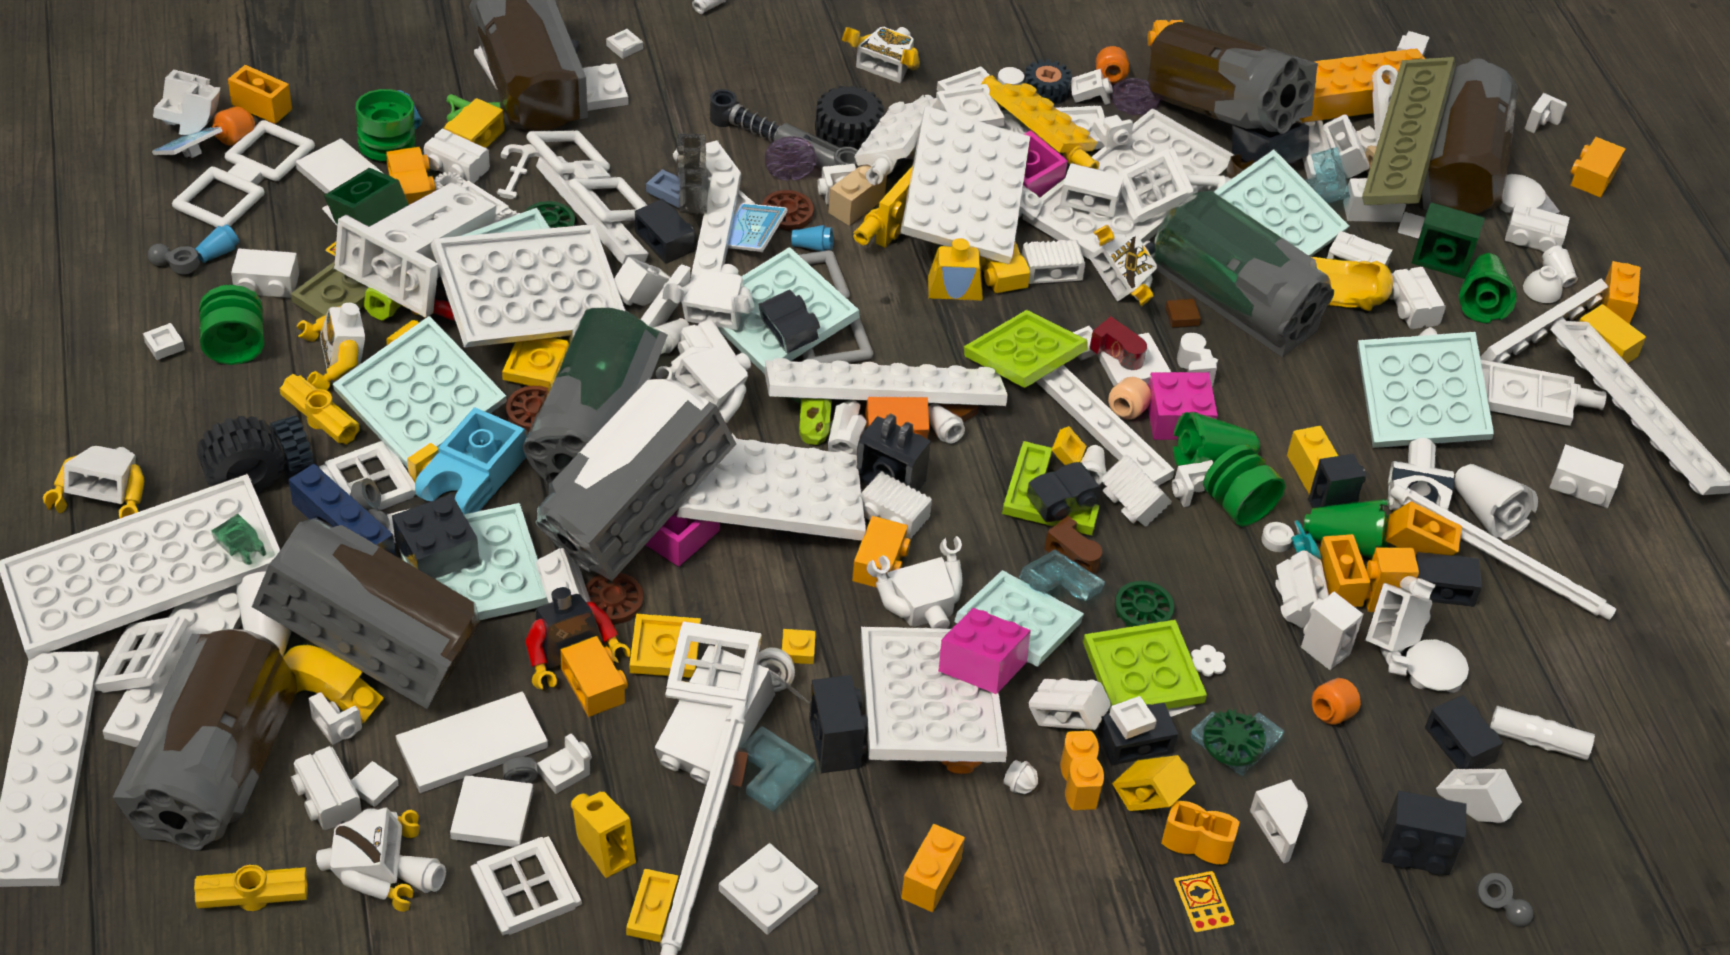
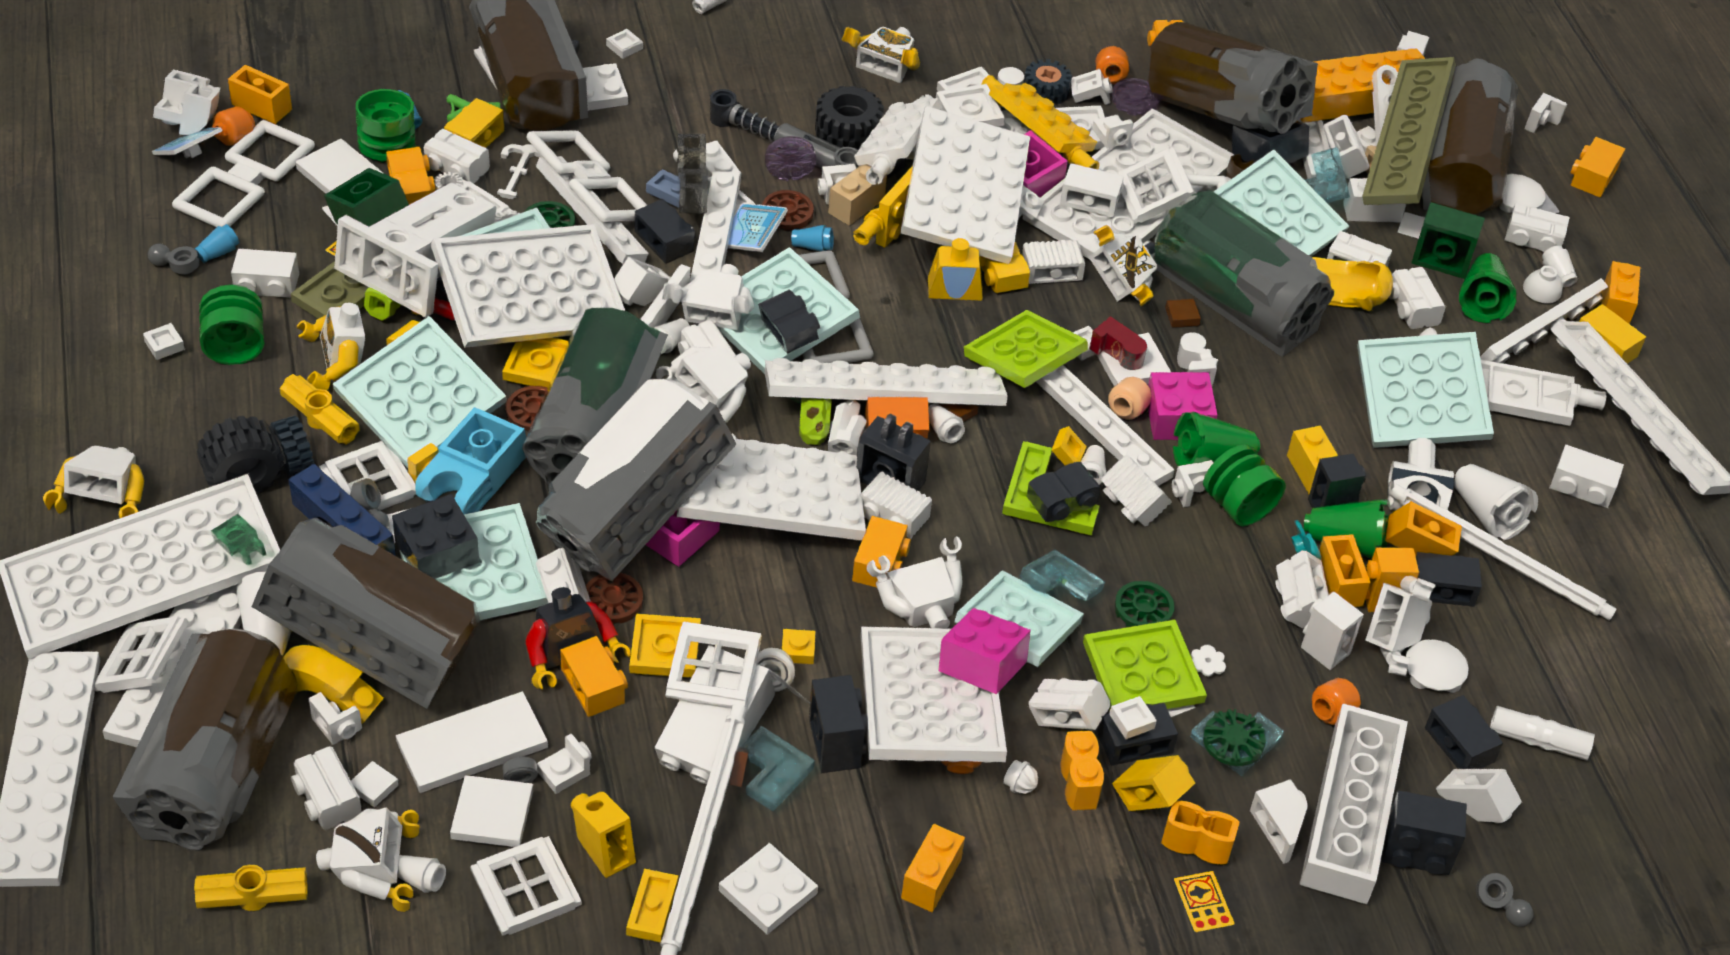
(1073, 545): reddish brown leg -> none
(1277, 537): white tile -> none
(1354, 804): none -> white brick

